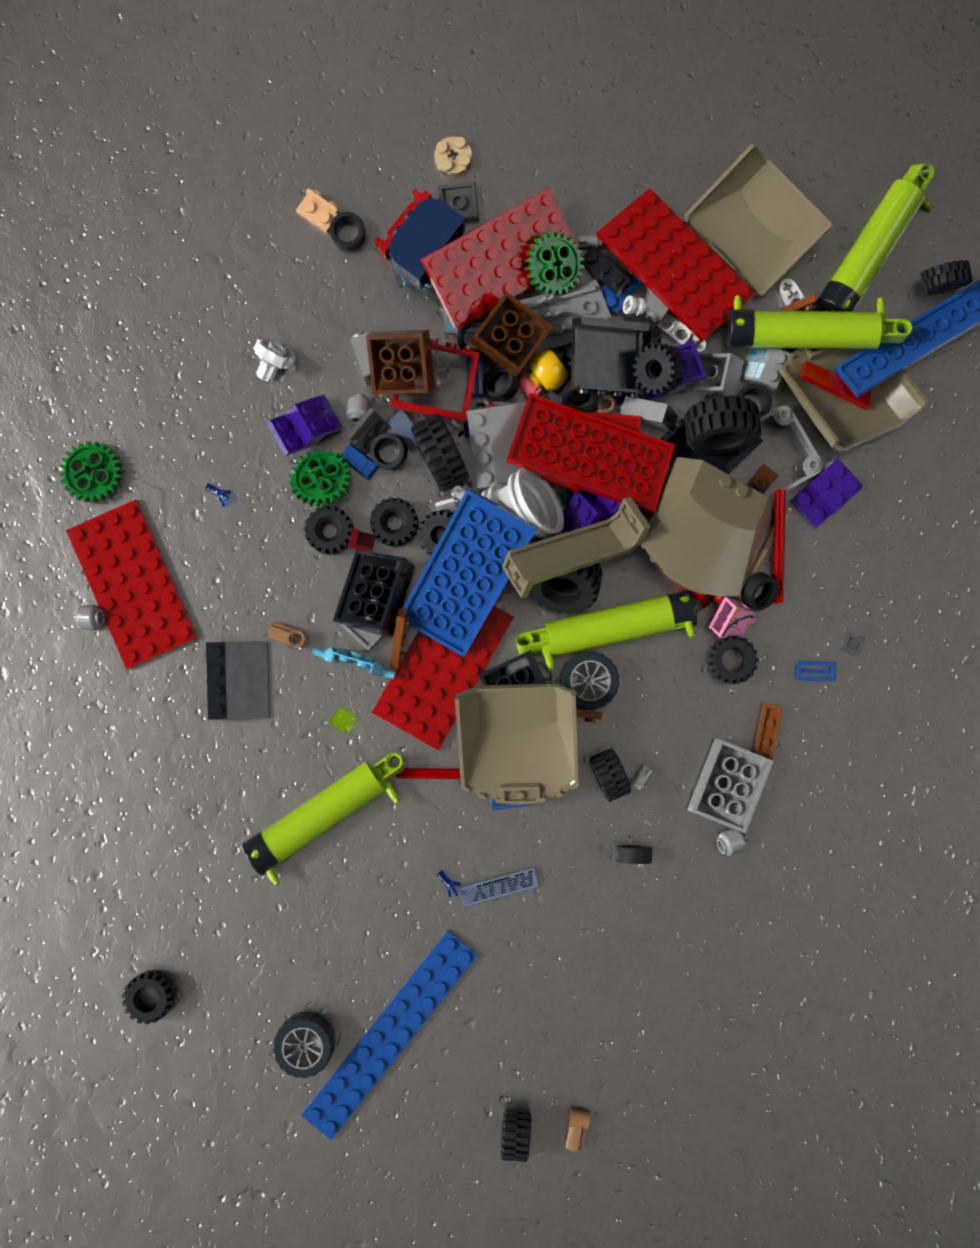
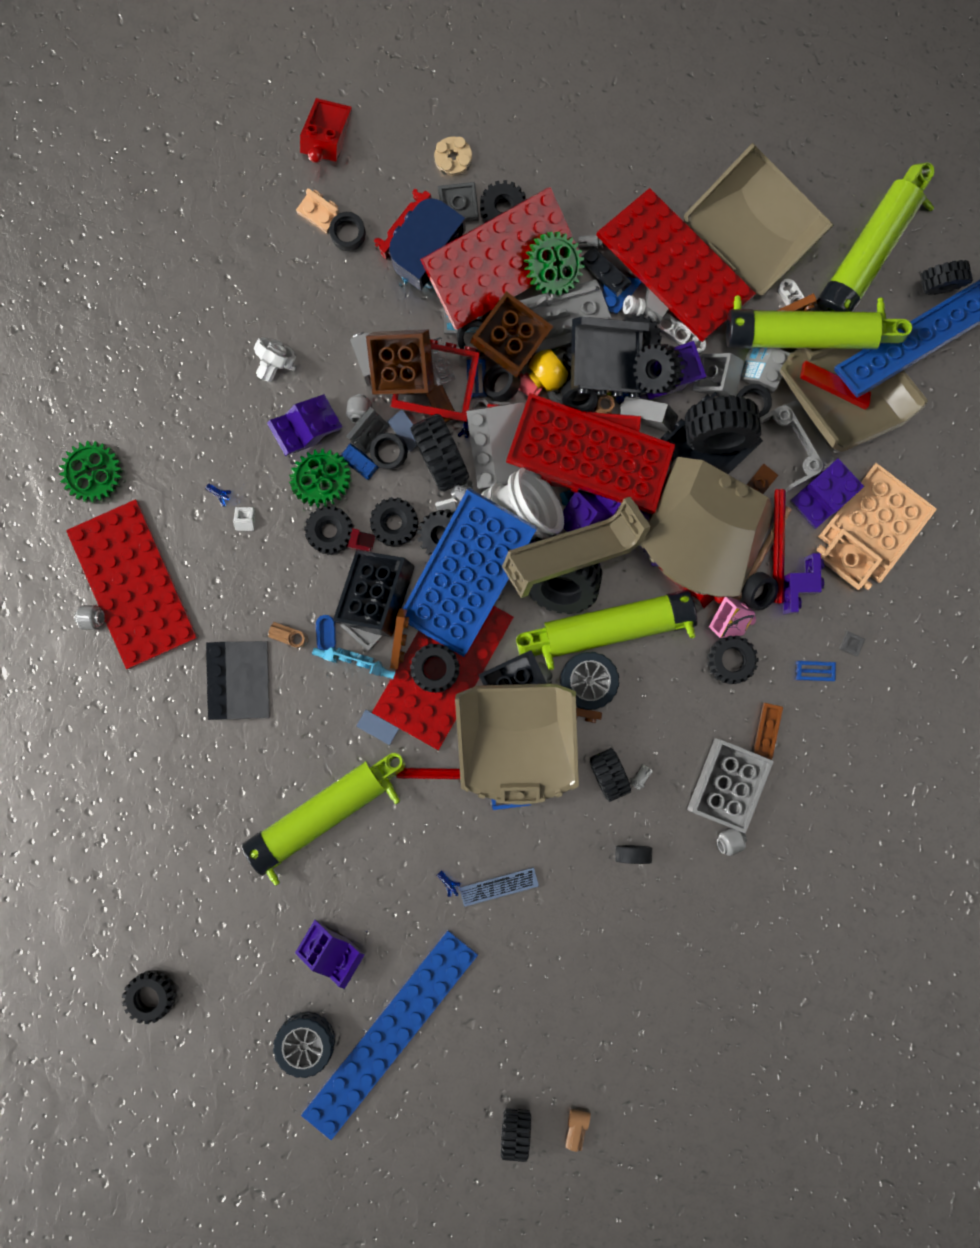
(244, 518): none -> white slope
(324, 130): none -> red slope
(325, 632): none -> blue tile
(329, 954): none -> dark purple bracket
(341, 720): clear neon green tile -> none
(377, 727): none -> sand blue tile
(422, 656): none -> black tyre
(439, 399): none -> reddish brown plate
(497, 192): none -> black tyre
(803, 583): none -> dark purple bracket
(873, 528): none -> light nougat plate

